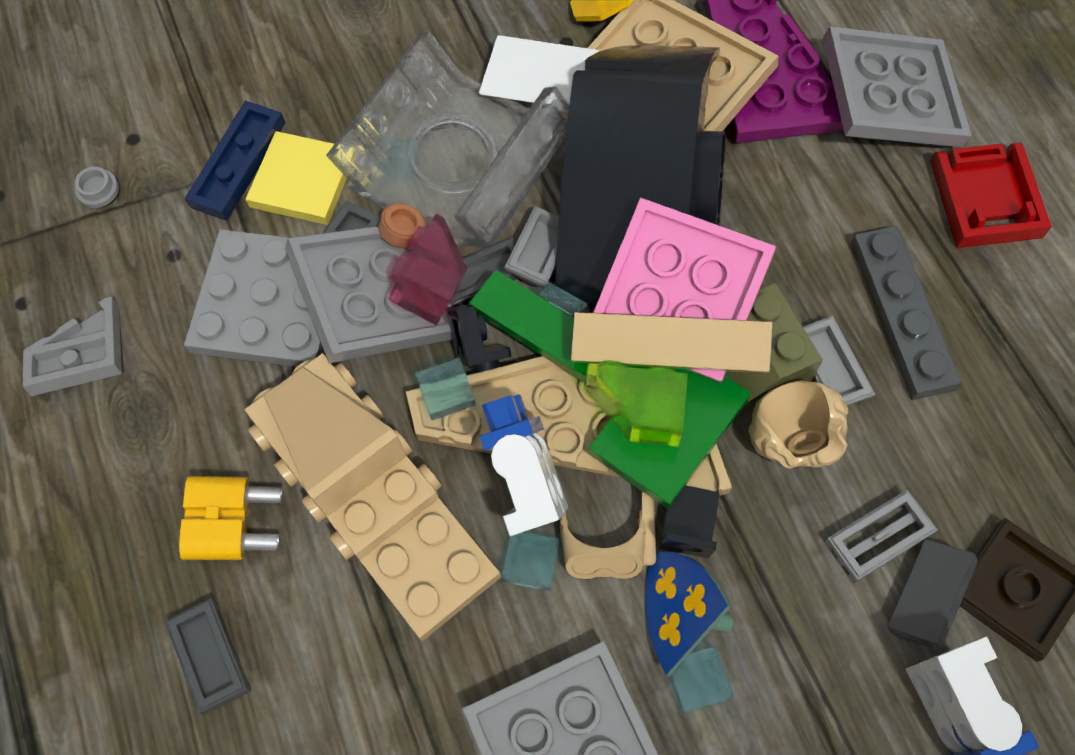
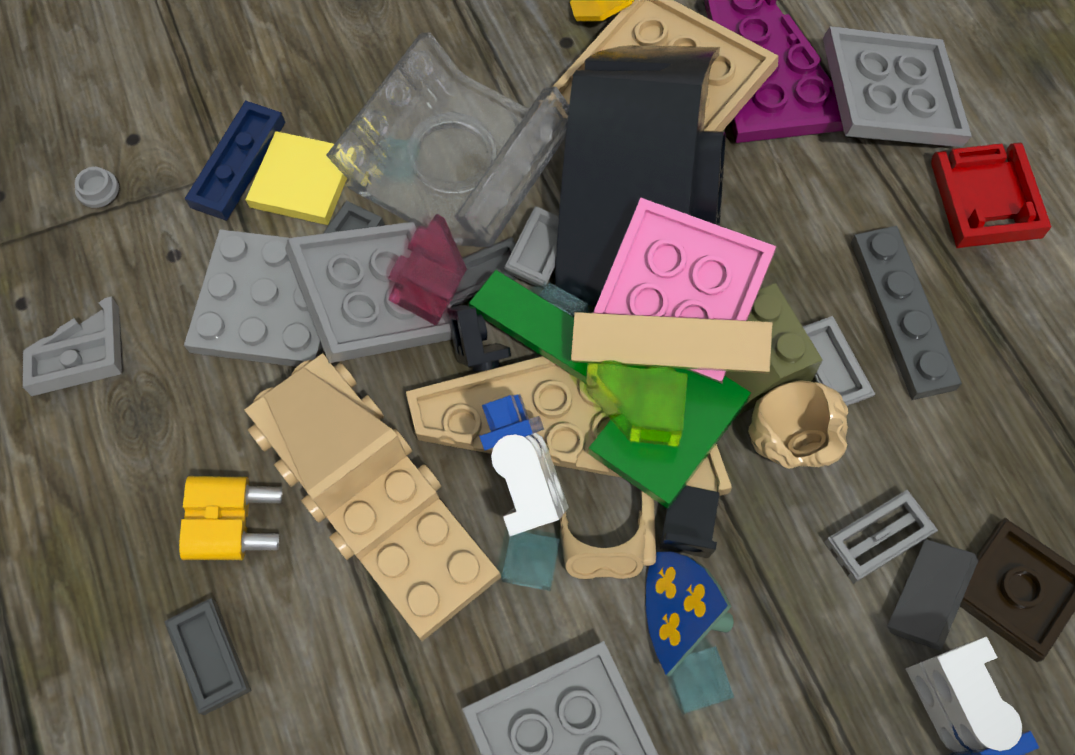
(399, 224): nougat tile -> none
(445, 389): clear light blue tile -> none
(525, 67): white sticker -> none

